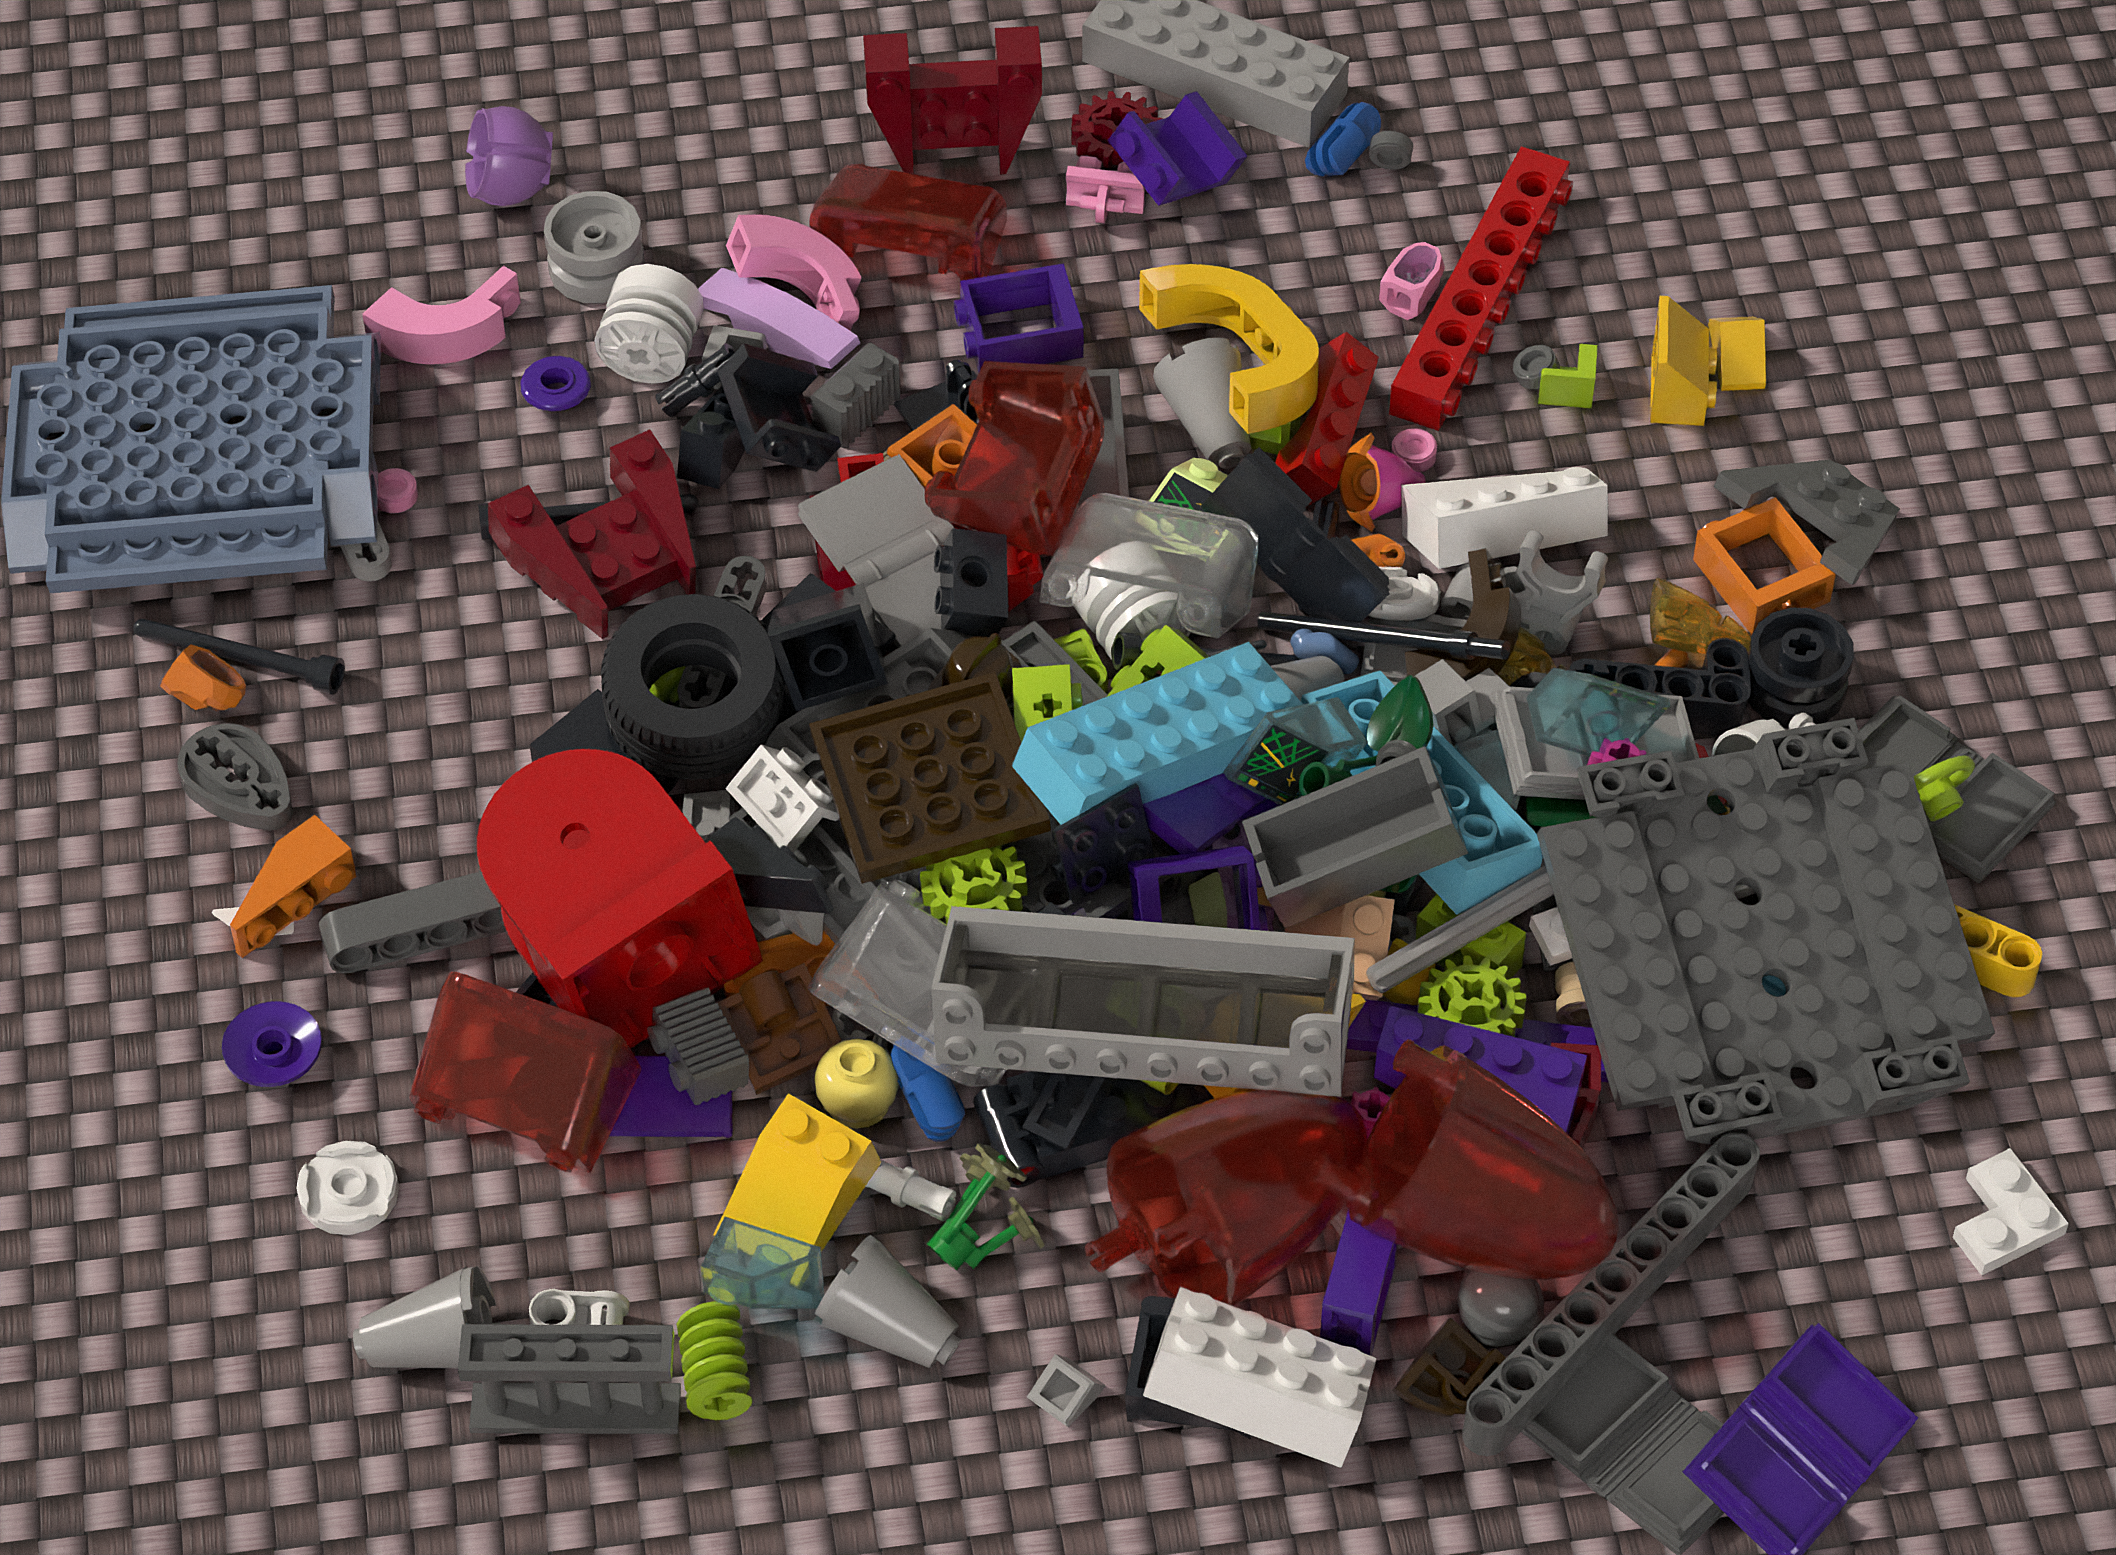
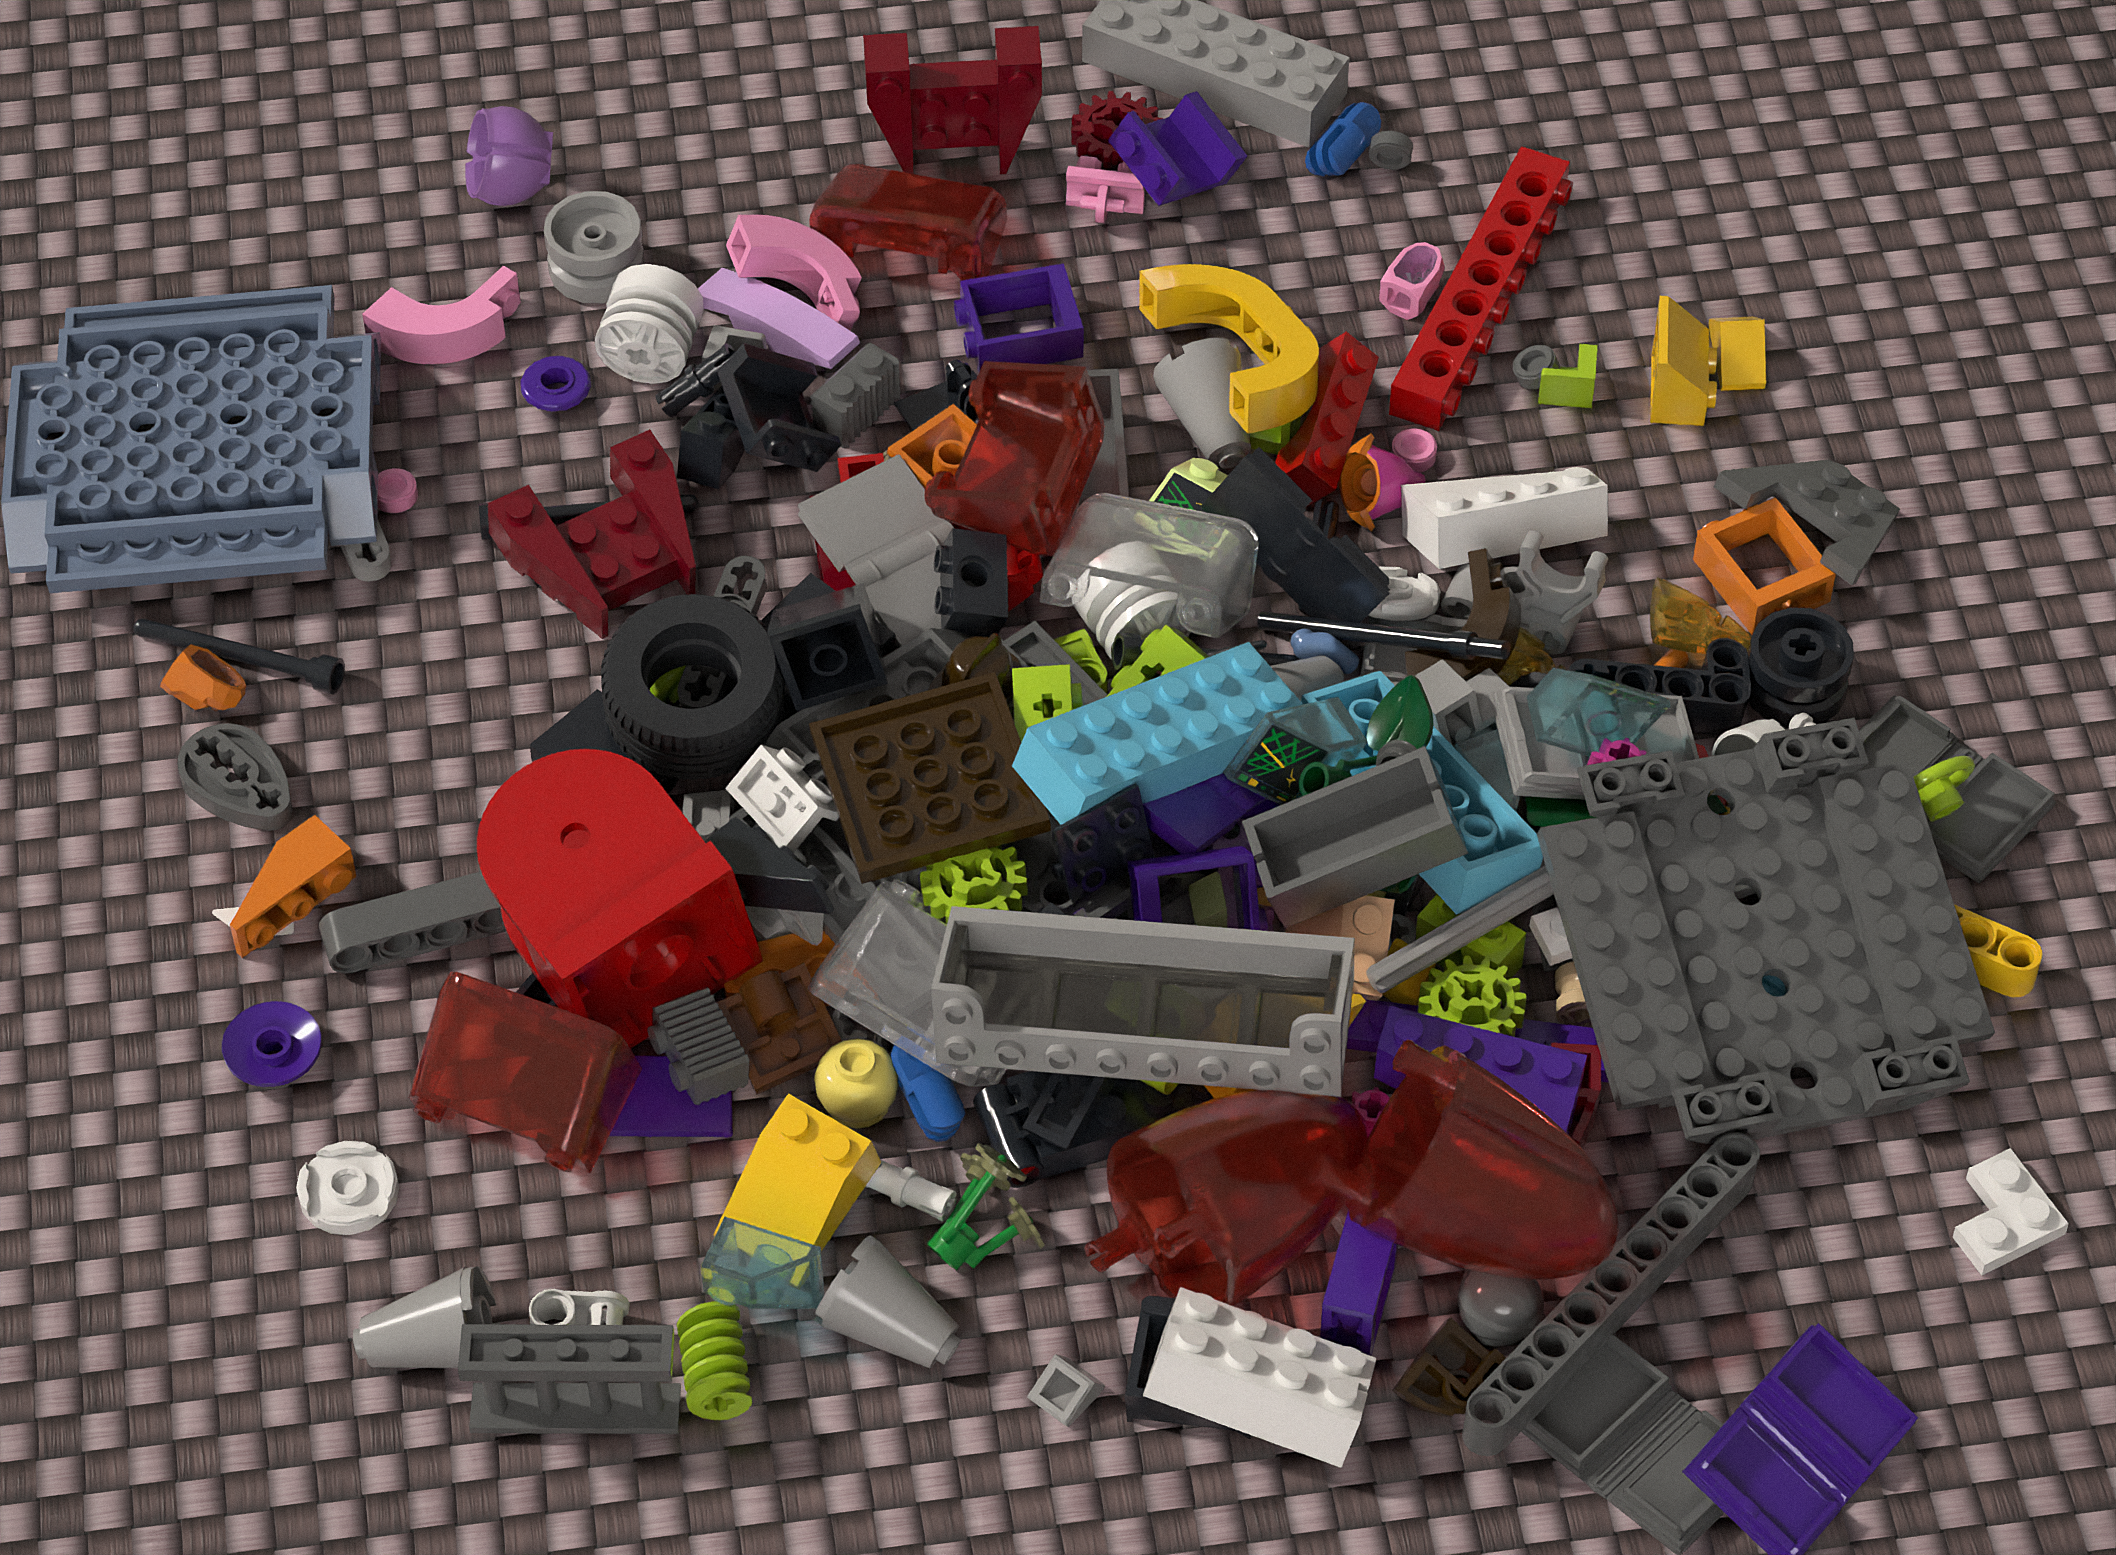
(1381, 550): orange arm -> none

